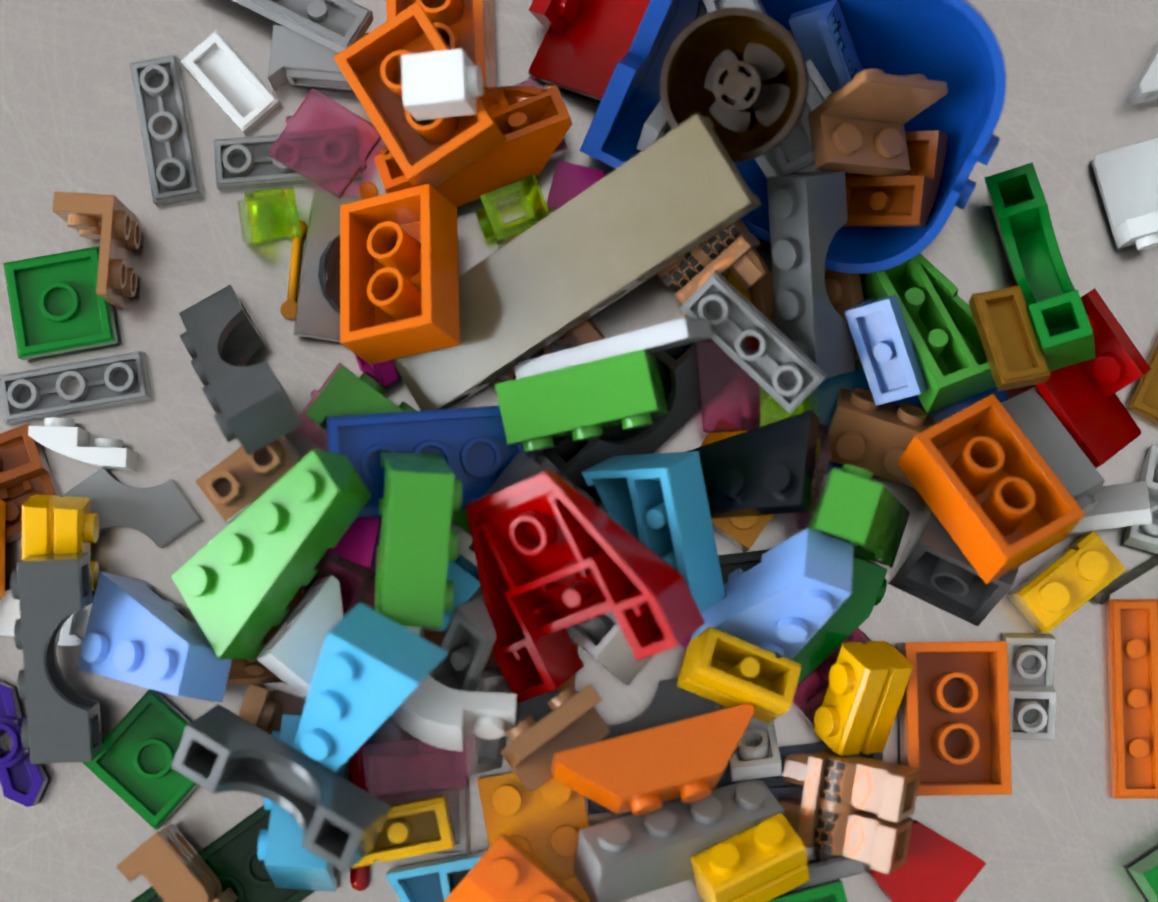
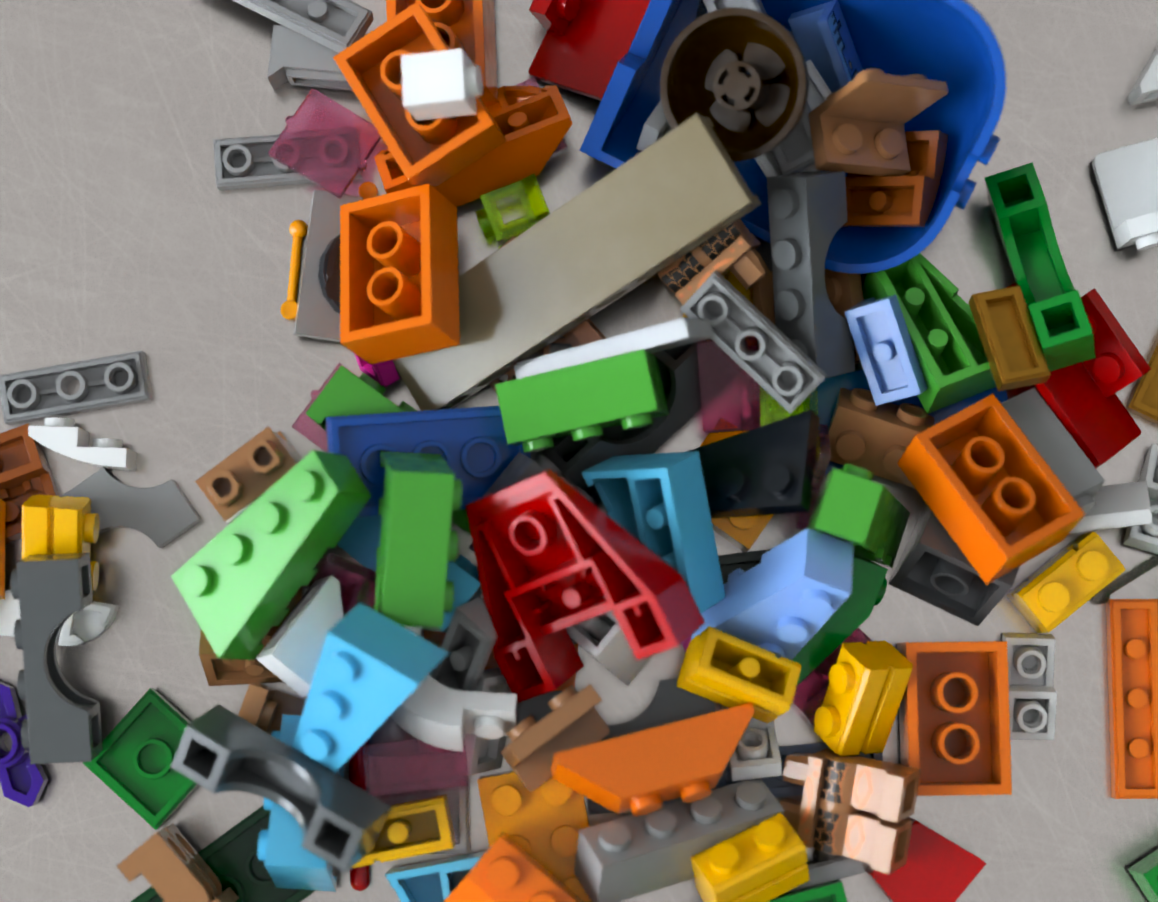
(58, 304): green plate -> none
(115, 226): medium nougat bracket -> none
(149, 643): light blue wedge -> none
(170, 156): light grey tile -> none
(231, 82): white tile -> none
(246, 399): dark grey arch -> none
(268, 215): clear neon green window -> none
(360, 542): dark pink tile -> none
(569, 182): dark pink tile -> none

